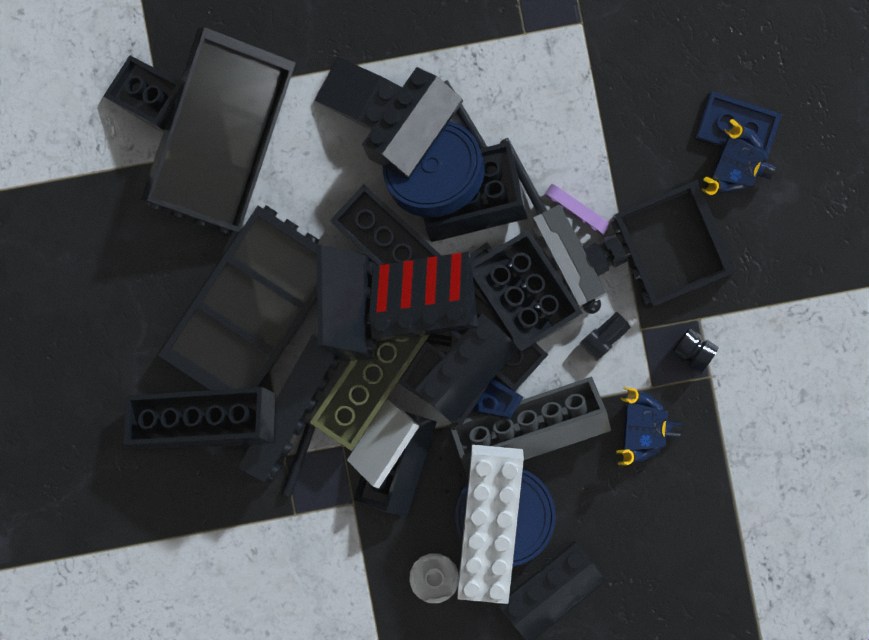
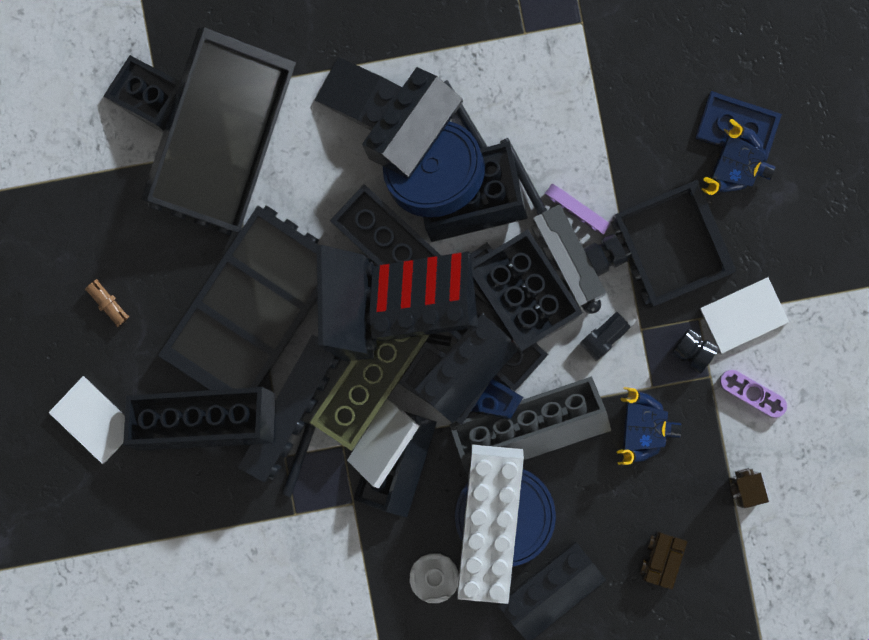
(91, 419): none -> white tile
(107, 303): none -> medium nougat pin
(663, 560): none -> dark brown brick
(740, 379): none -> lavender beam
(744, 315): none -> white tile
(748, 488): none -> dark brown brick

